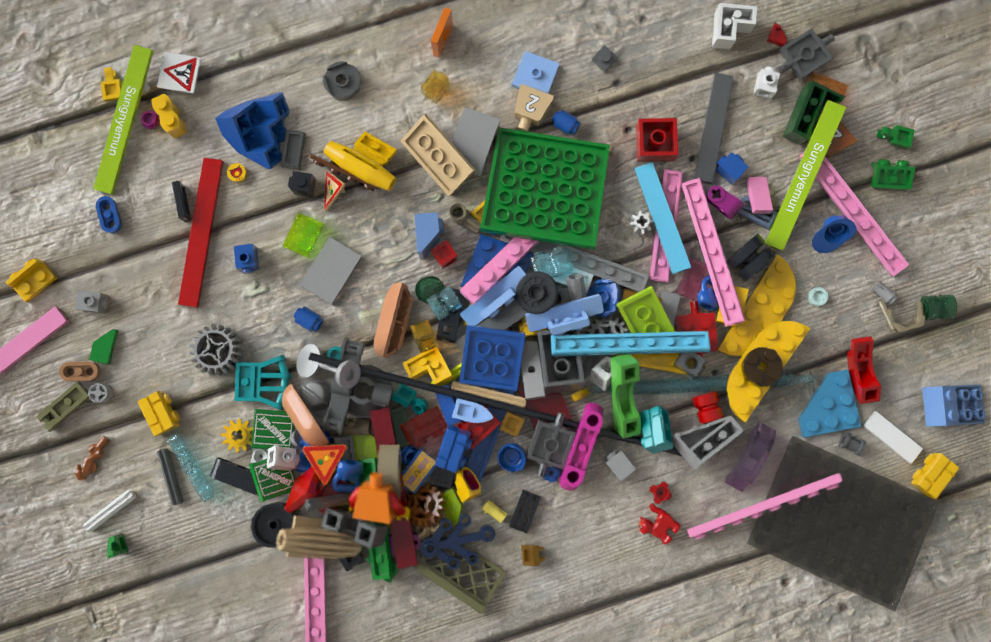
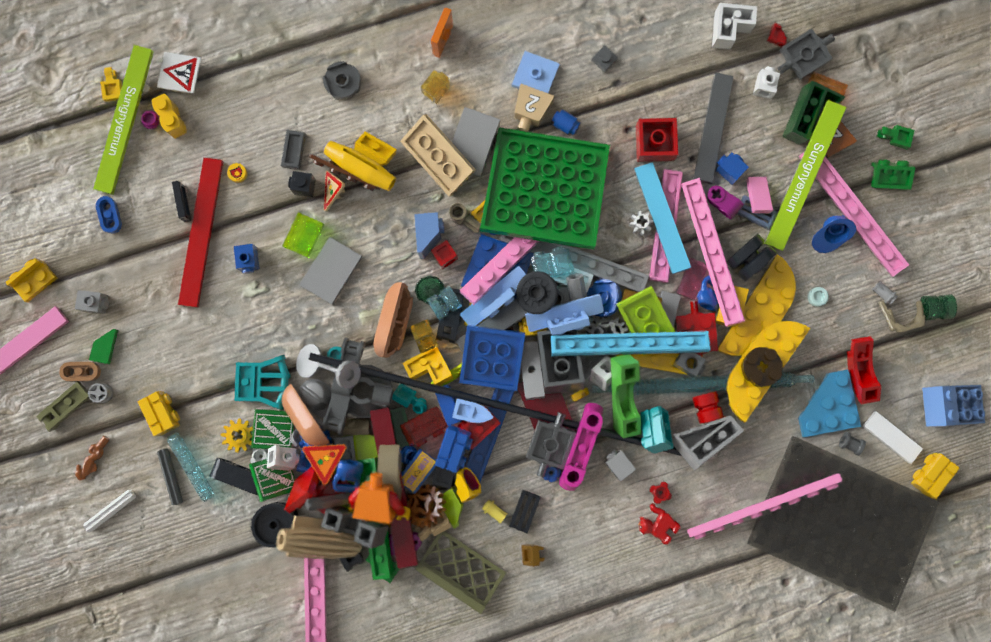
(116, 546): green tile -> none
(200, 355): light grey gear -> none
(256, 128): blue brick -> none
(308, 319): blue brick -> none
(454, 541): dark blue plant -> none
(491, 394): tan axle -> none
(512, 424): pearl gold tile -> none
(512, 457): blue hair -> none
(753, 458): clear purple arch -> none

